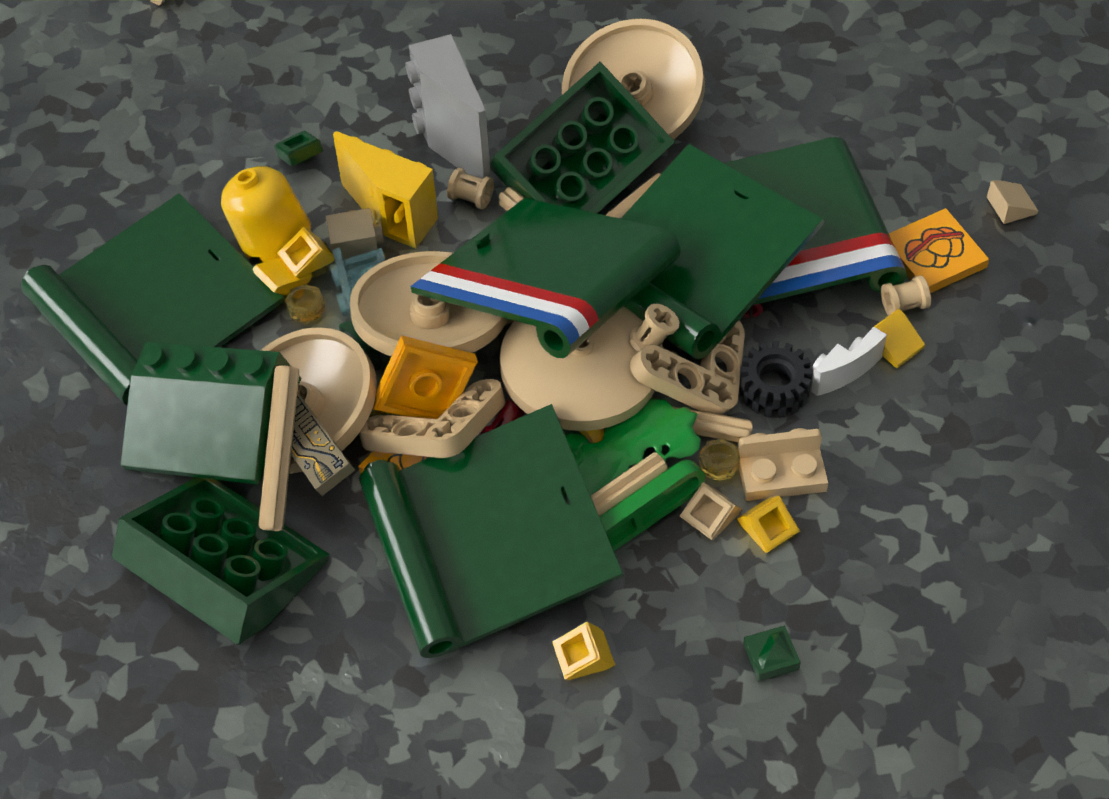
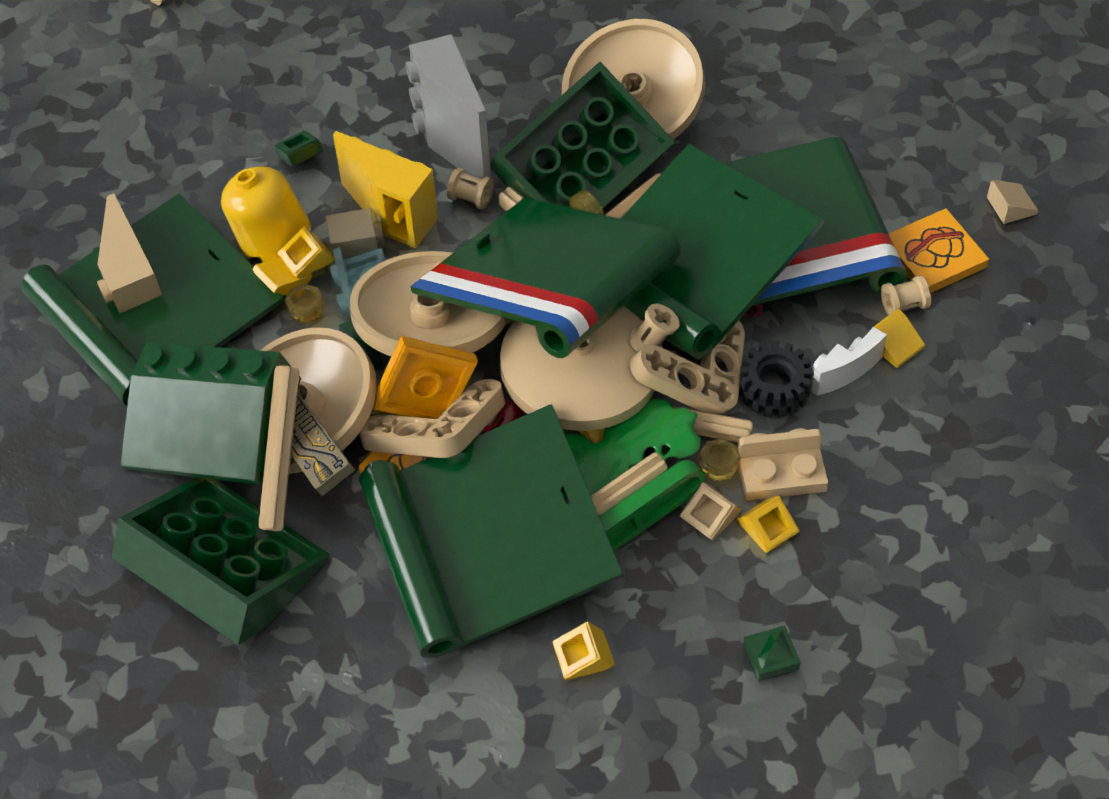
(122, 262): none -> tan slope
(585, 201): none -> clear yellow tile

